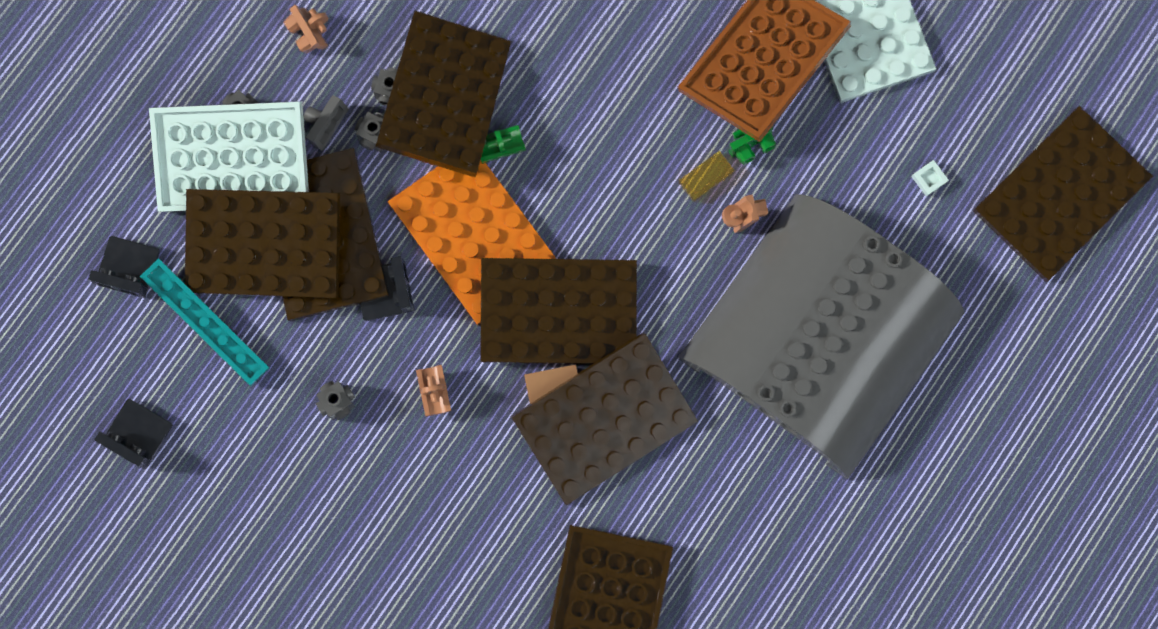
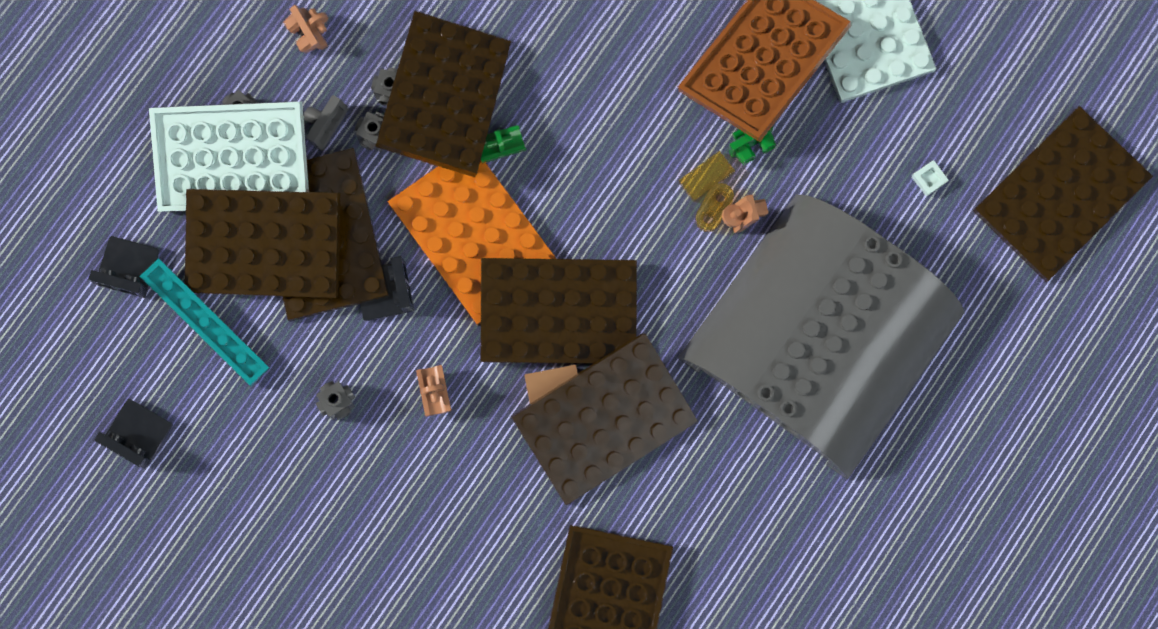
(714, 208): none -> clear yellow plate

